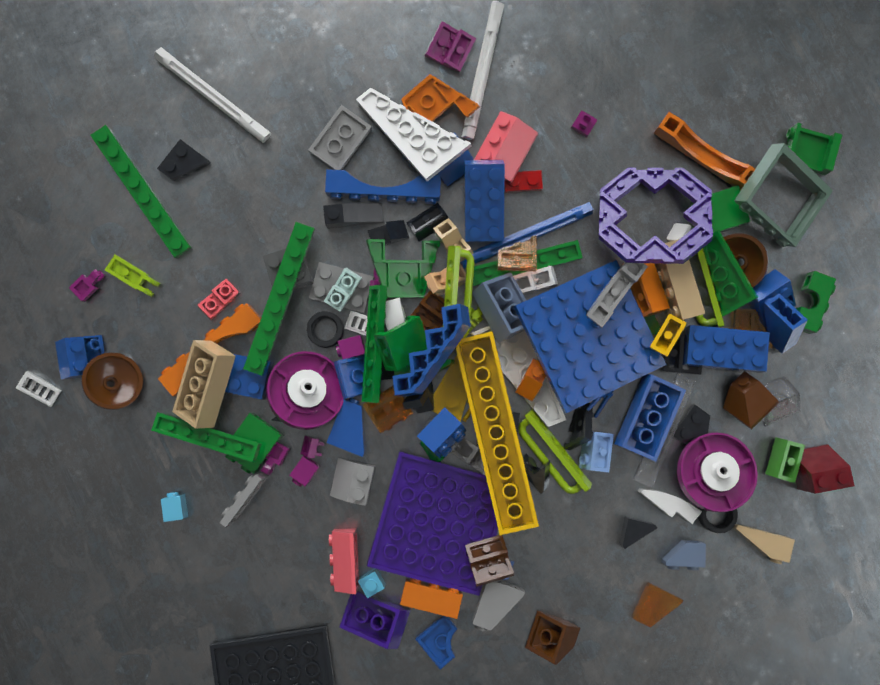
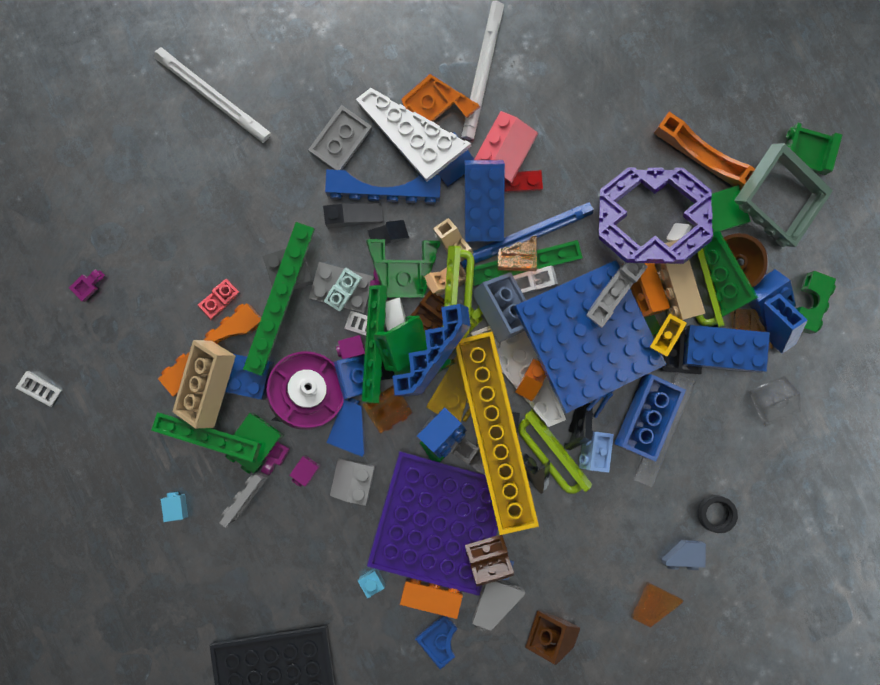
(76, 353): blue slope -> none
(115, 369): reddish brown dish -> none
(130, 274): lime hinge -> none
(140, 191): green plate -> none
(181, 161): black wing -> none
(310, 446): magenta tile -> none
(311, 325): black tyre -> none
(344, 560): coral slope -> none
(375, 620): dark purple slope -> none
(422, 402): black slope -> none
(423, 224): black slope -> none
(450, 46): magenta slope -> none
(584, 123): magenta tile -> none
(634, 530): black slope -> none
(671, 504): white slope -> none
(693, 425): black wing -> none
(717, 472): magenta piece -> none
(749, 400): reddish brown slope -> none
(772, 545): tan slope -> none
(785, 459): bright green brick -> none
(823, 471): dark red slope -> none

